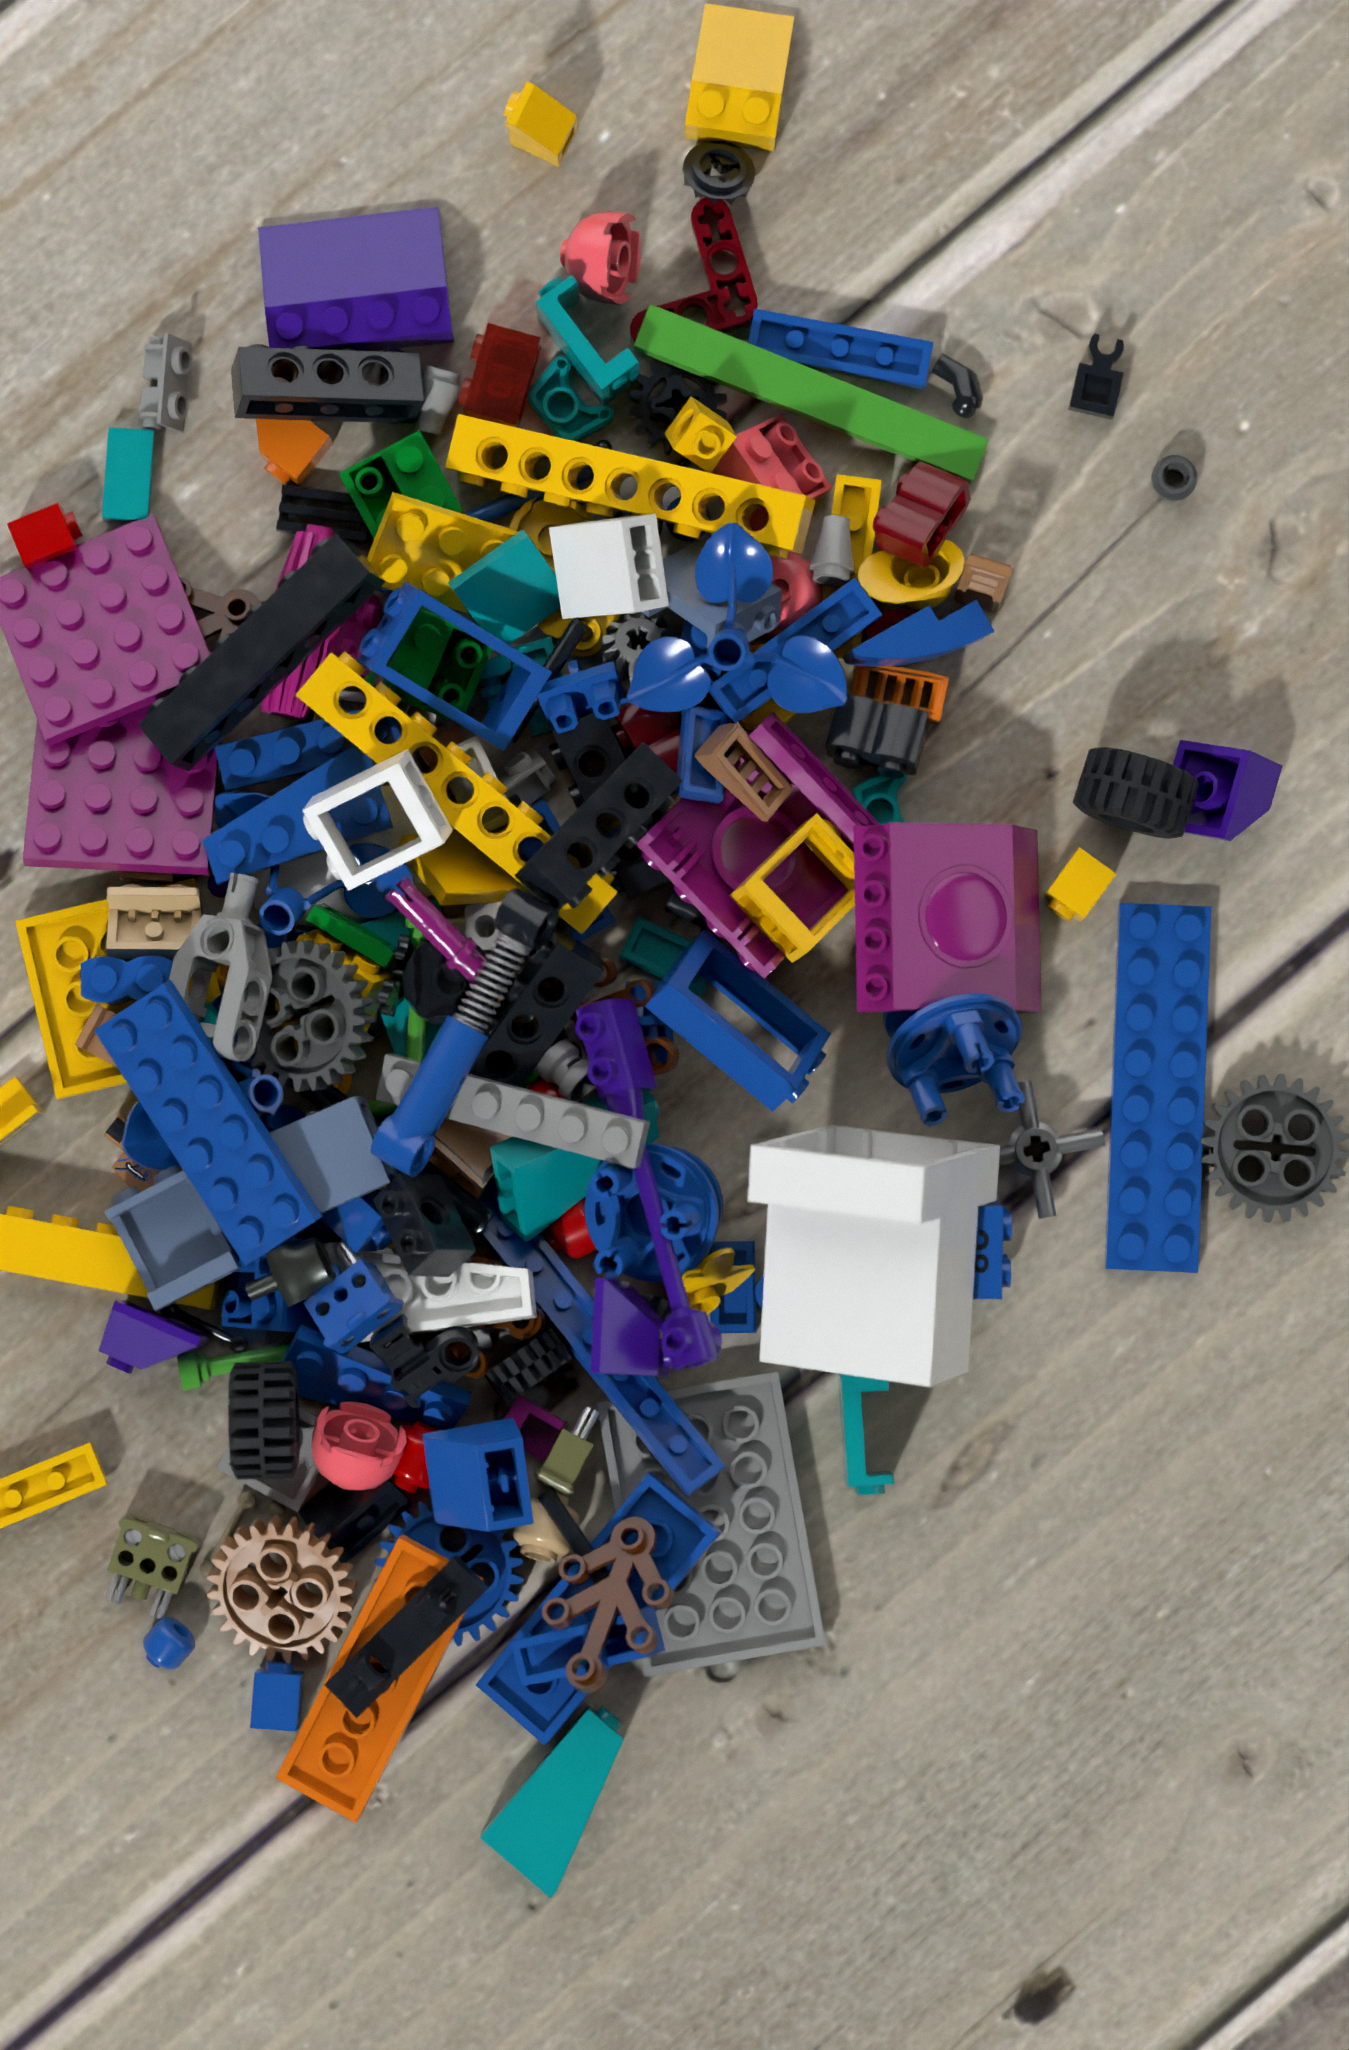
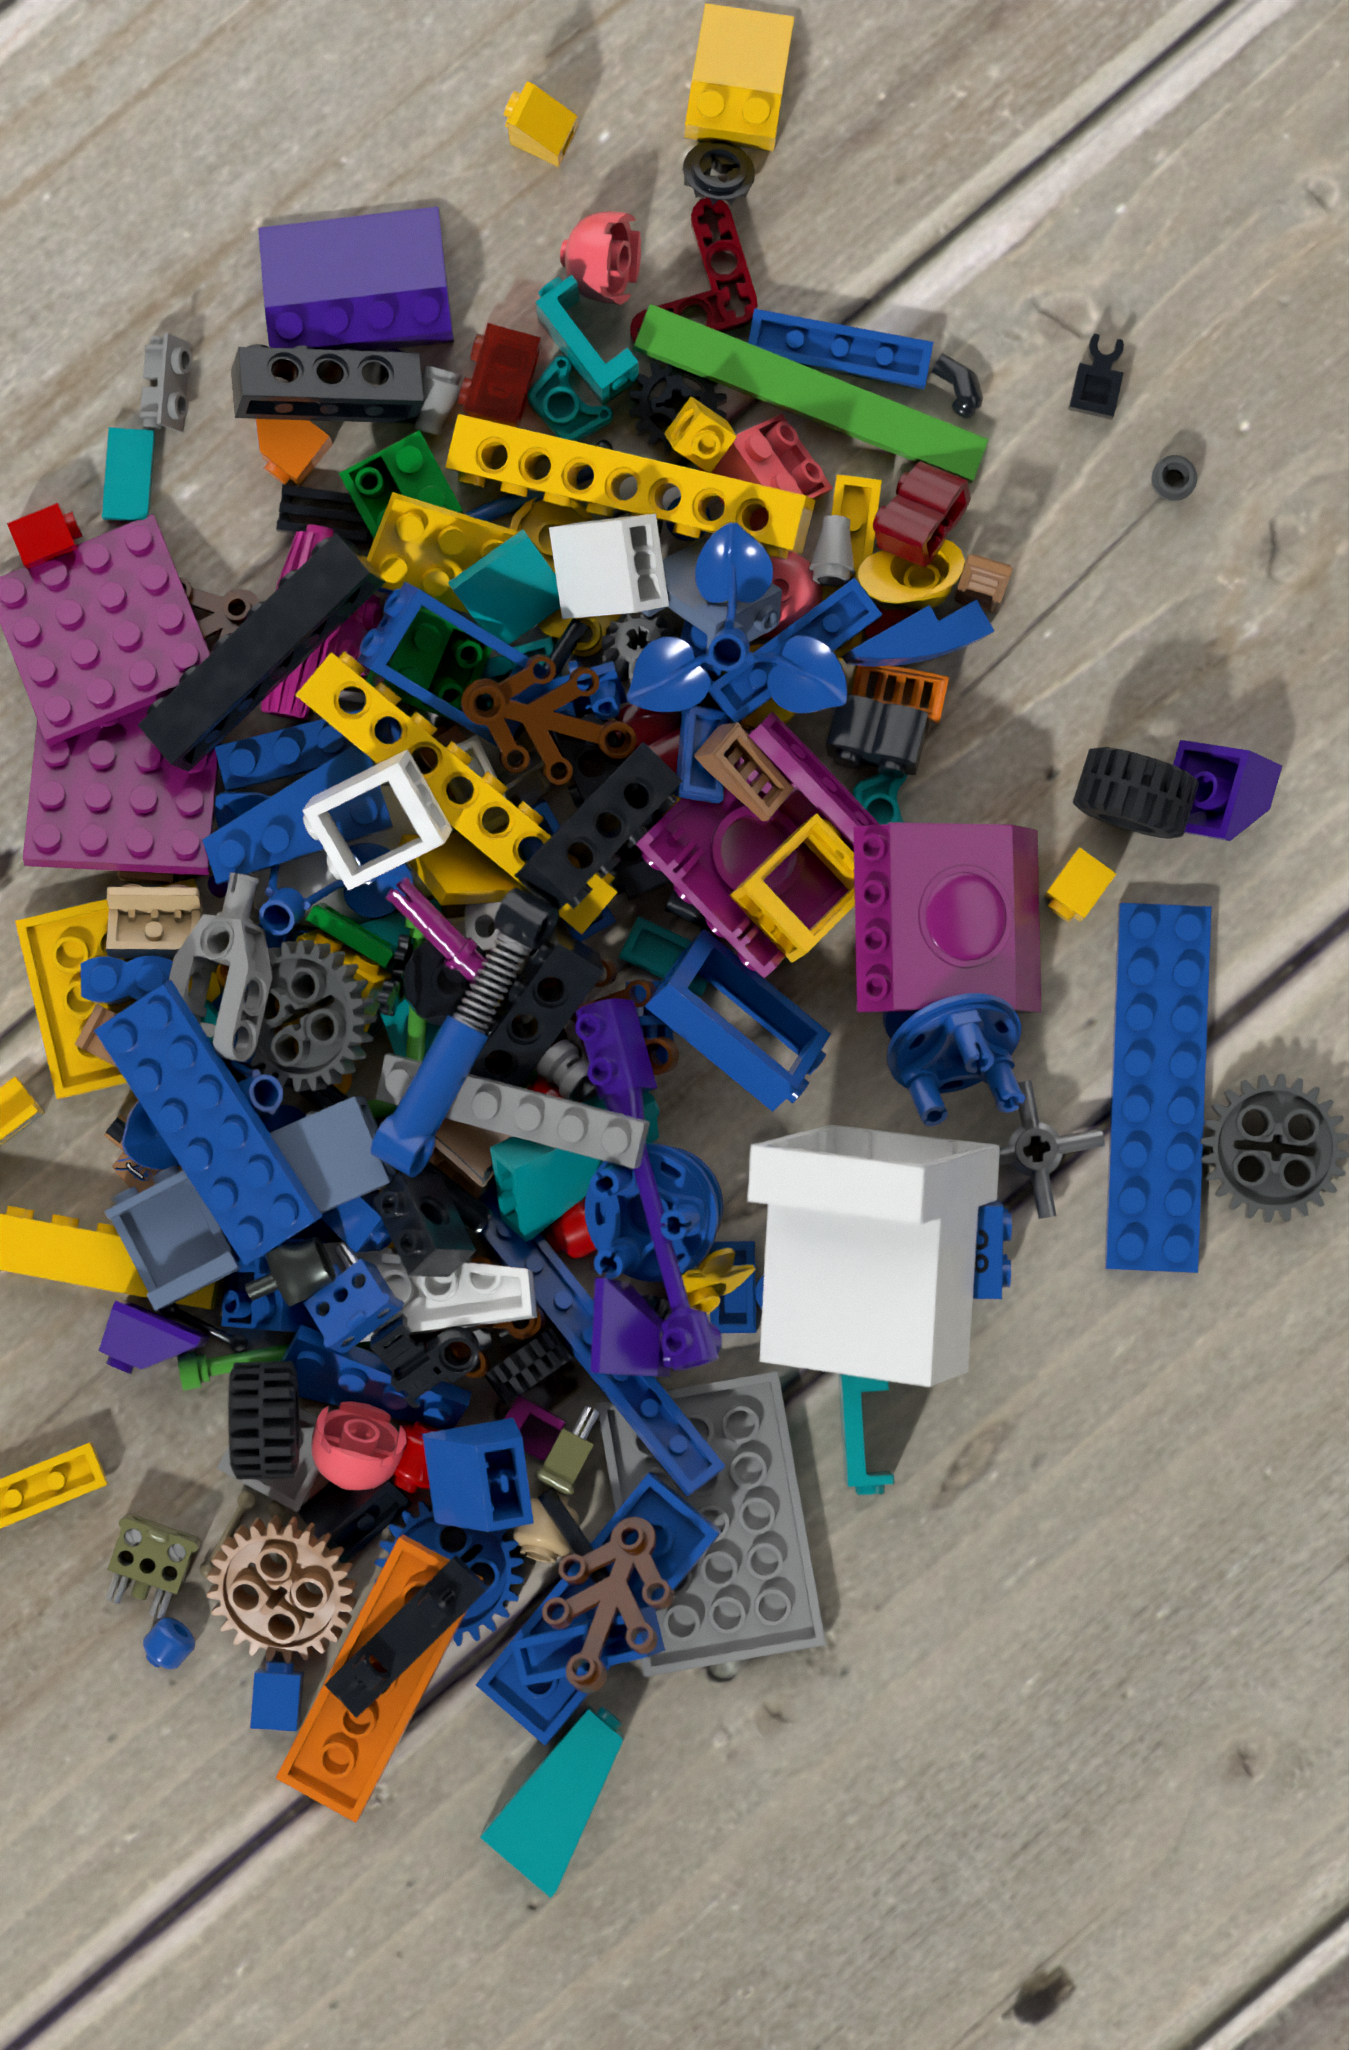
(540, 717): none -> reddish brown plant

